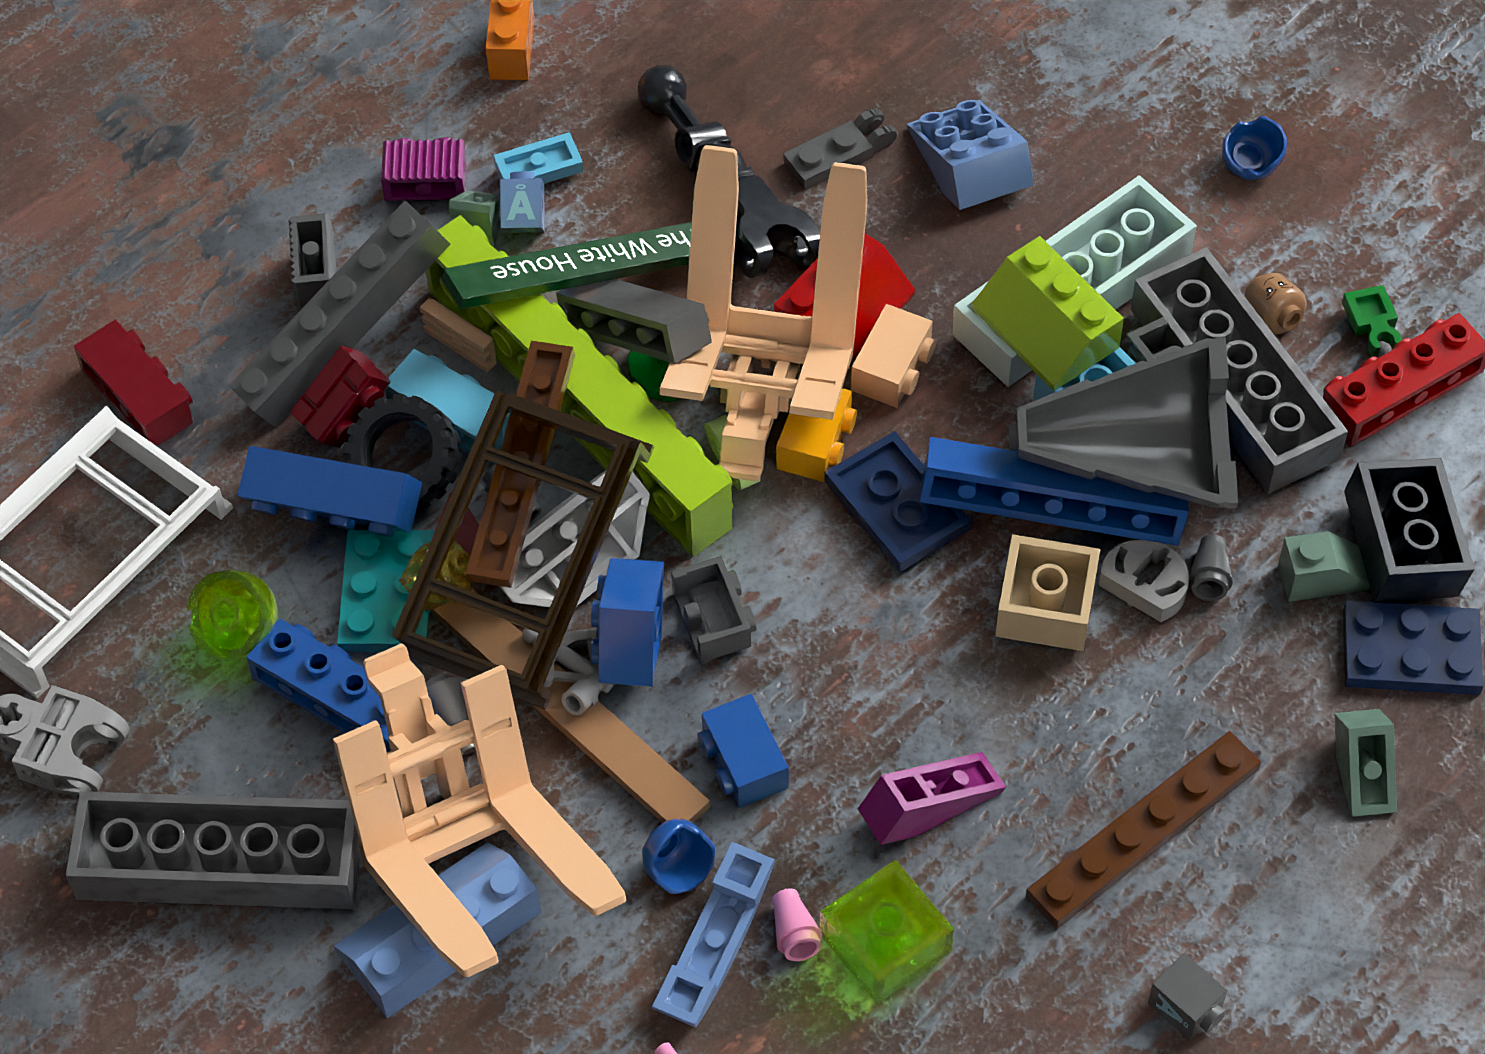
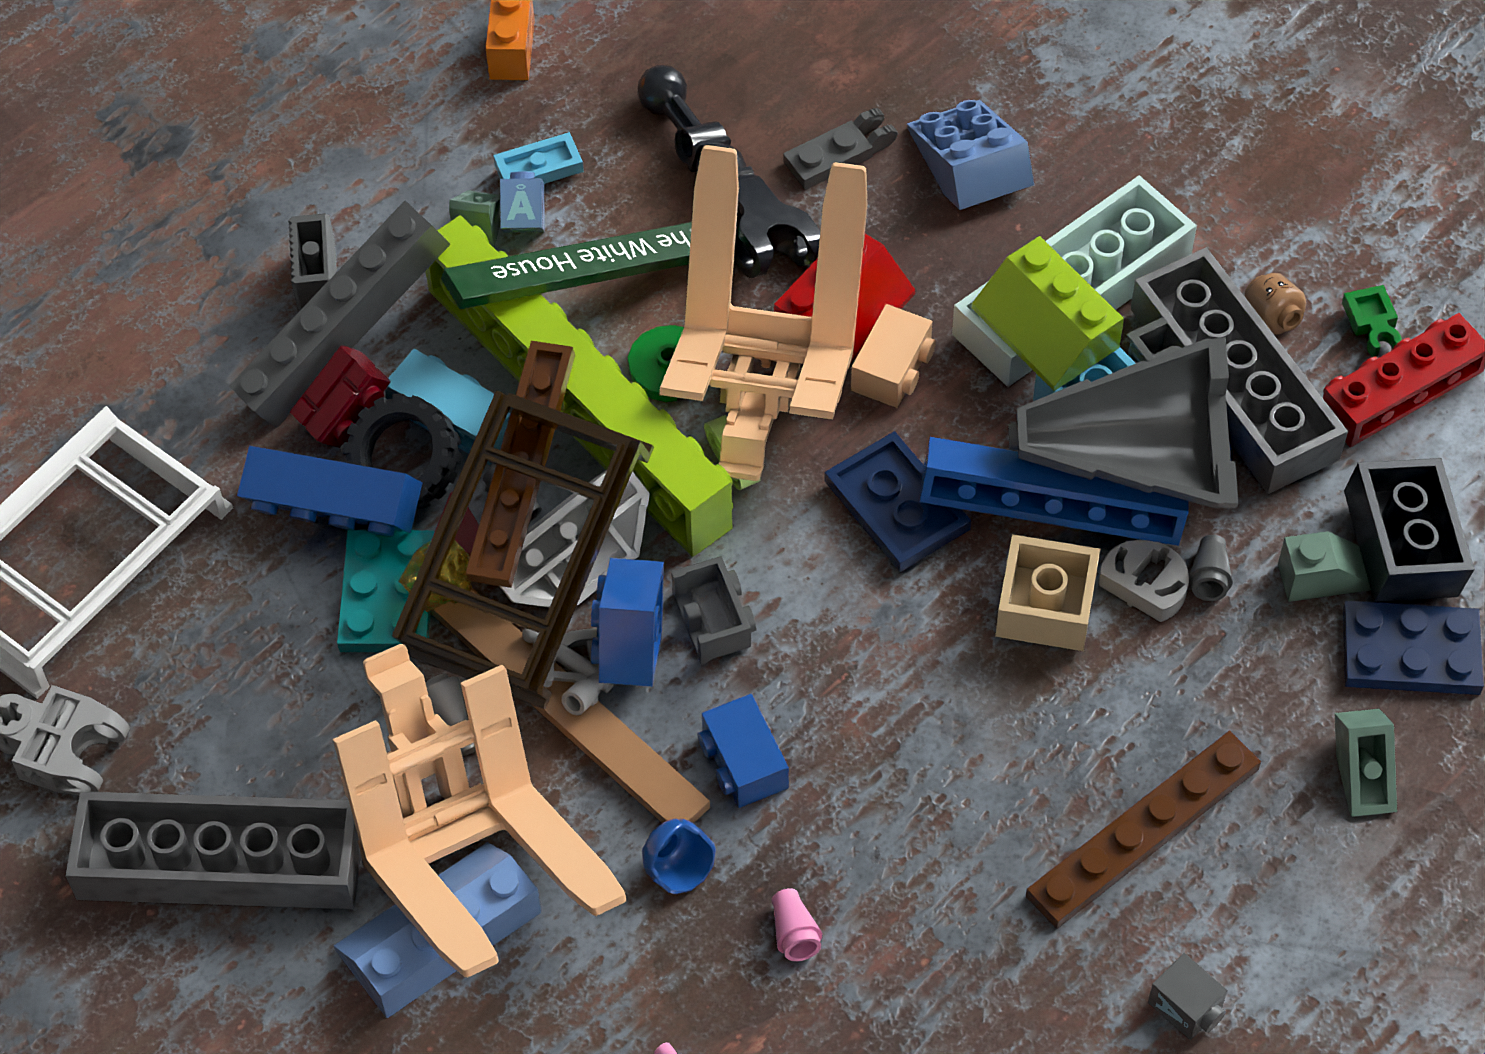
(135, 382): dark red brick -> none
(231, 613): clear neon green cylinder -> none
(316, 678): blue brick -> none
(423, 169): magenta brick -> none
(458, 334): light nougat tile -> none
(637, 318): dark grey brick -> none
(716, 937): medium blue slope -> none
(813, 443): light orange brick -> none
(886, 931): clear neon green brick -> none
(928, 795): magenta slope -> none
(1254, 148): blue hair -> none

